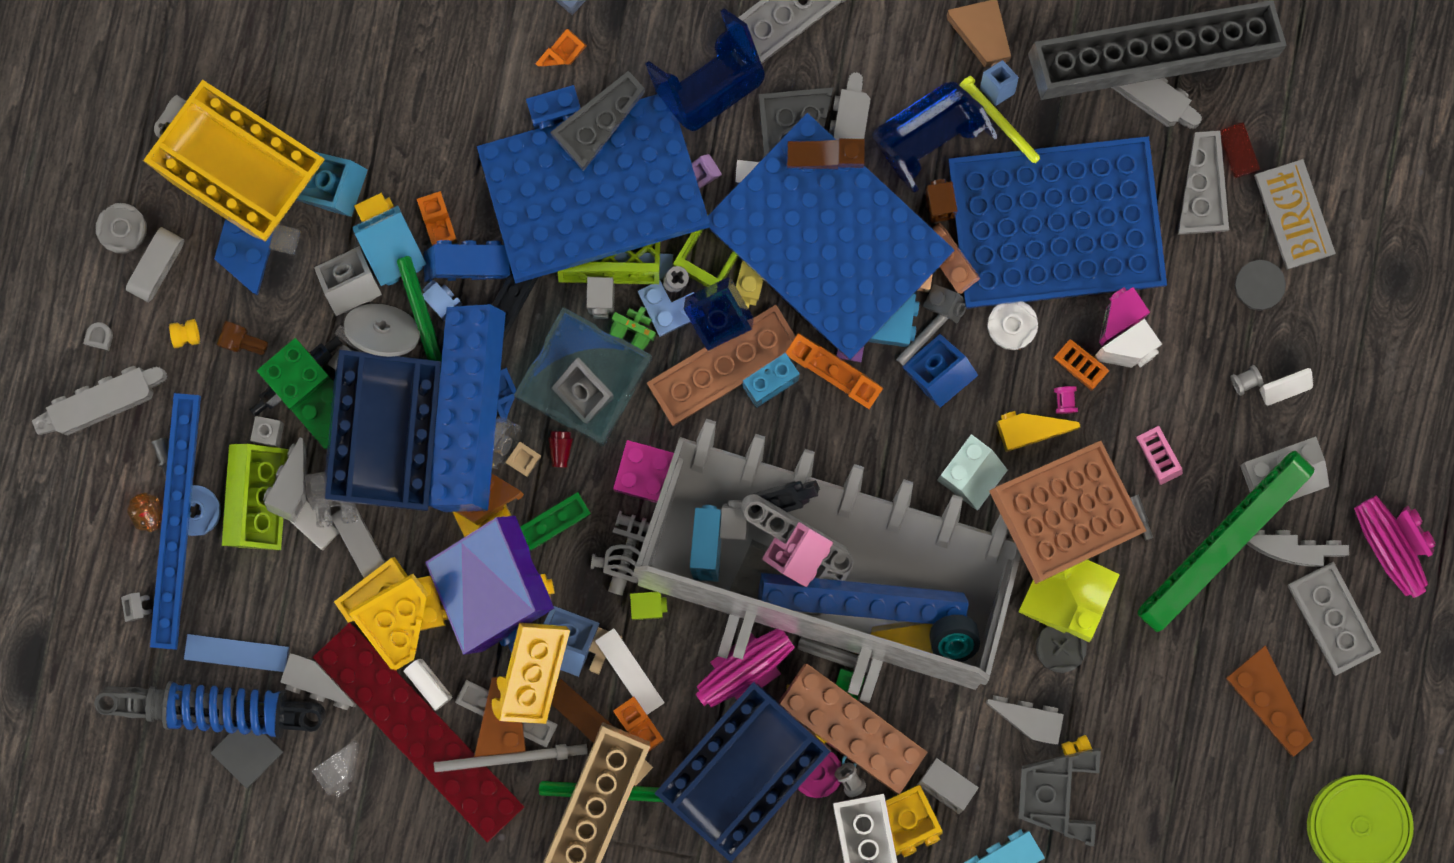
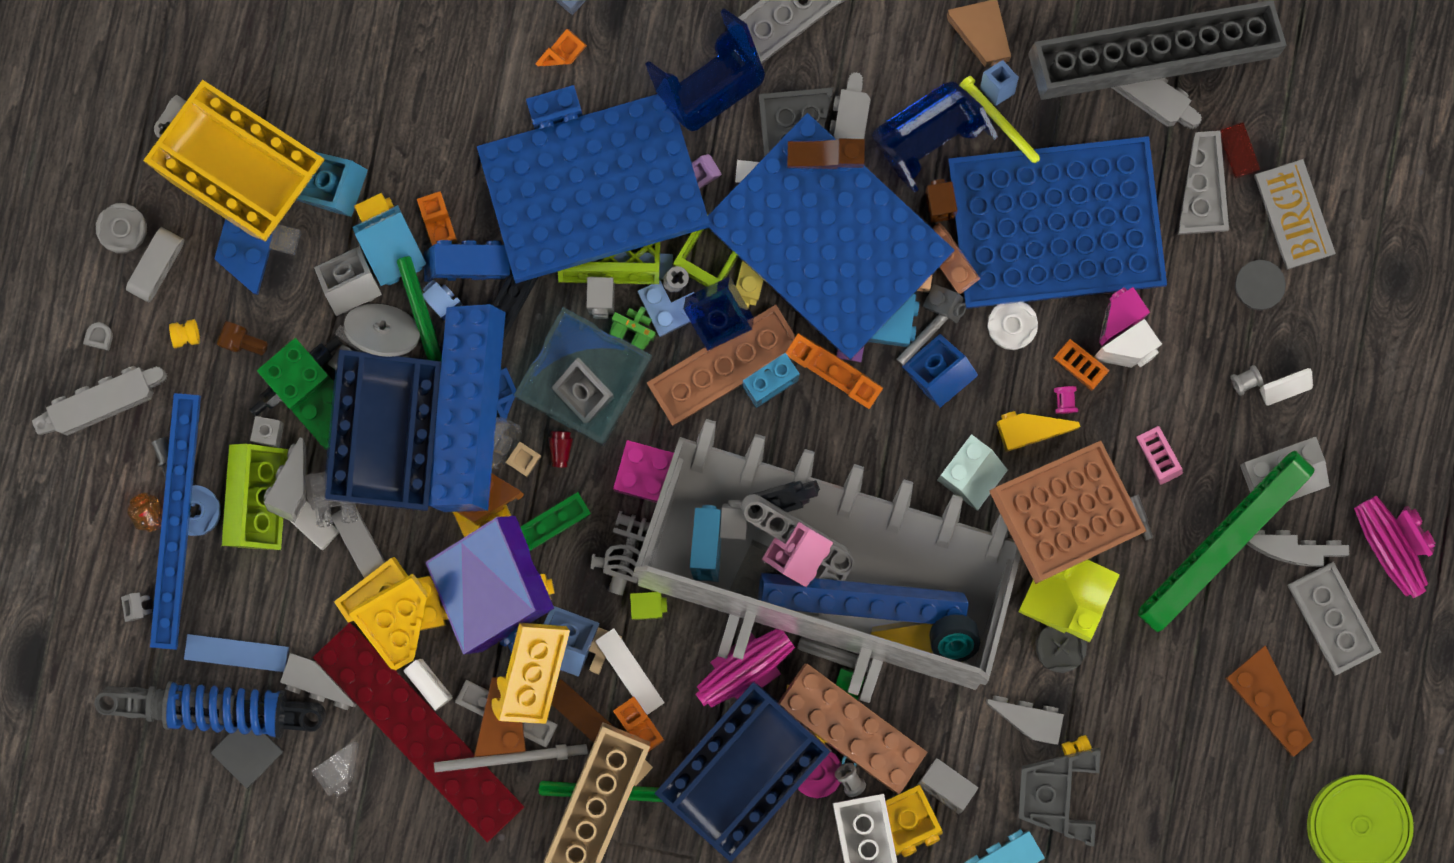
(596, 121): dark grey wing -> none

